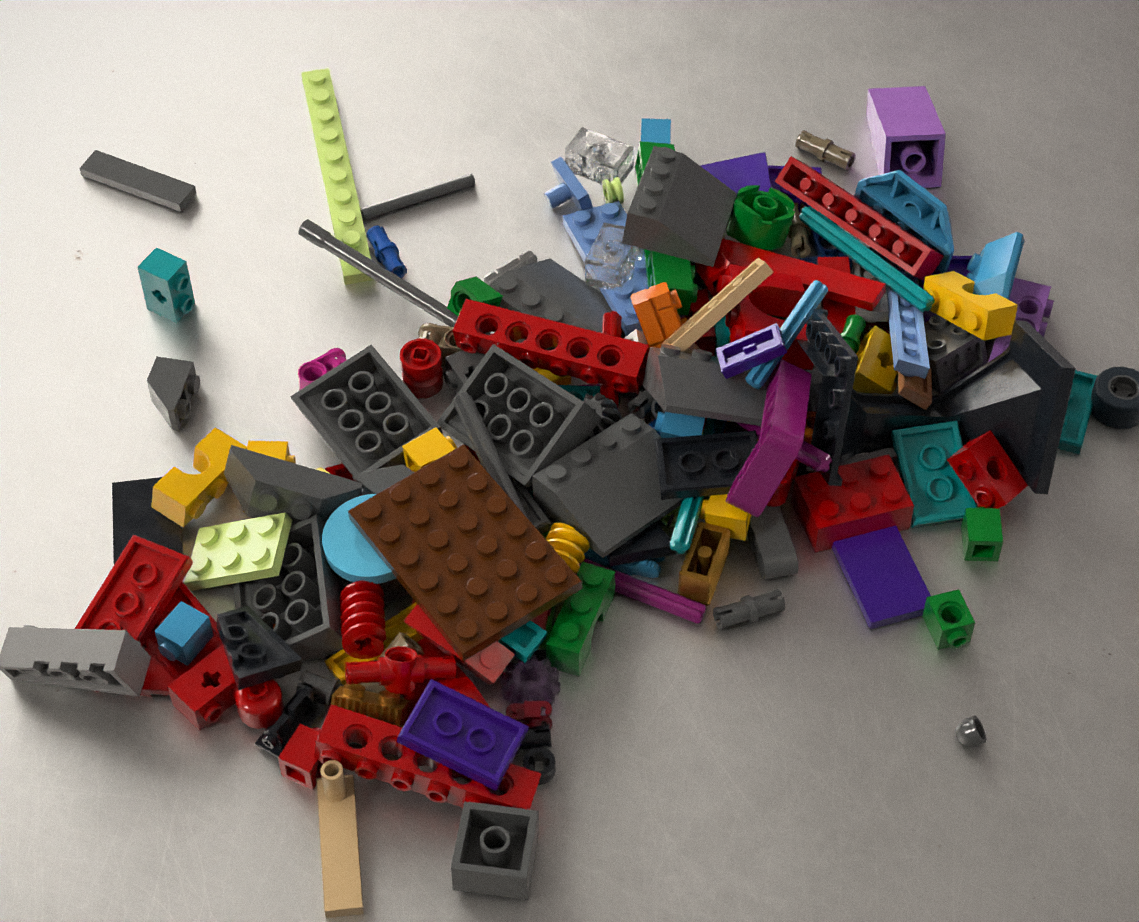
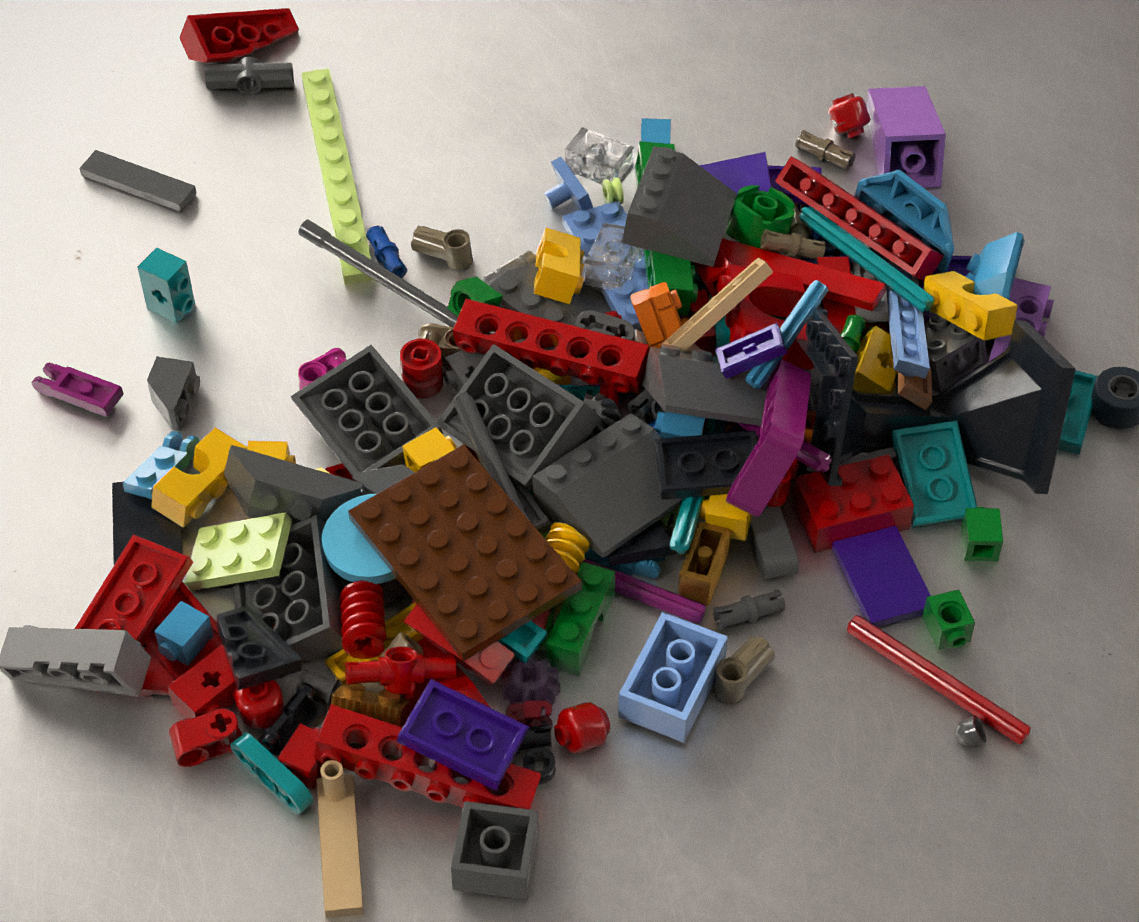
(78, 388): none -> magenta hinge
(160, 463): none -> dark azure hinge
(203, 737): none -> red piece
(234, 34): none -> red wedge
(249, 76): none -> dark grey piece
(272, 773): none -> teal beam
(417, 196): dark grey bar -> none
(450, 246): none -> dark tan piece
(559, 266): none -> yellow arch
(582, 727): none -> red head
(606, 324): none -> dark grey beam
(672, 677): none -> light blue brick
(741, 669): none -> dark tan piece
(792, 244): none -> dark tan pin
(849, 115): none -> red head
(939, 679): none -> red axle
(987, 472): red brick -> none

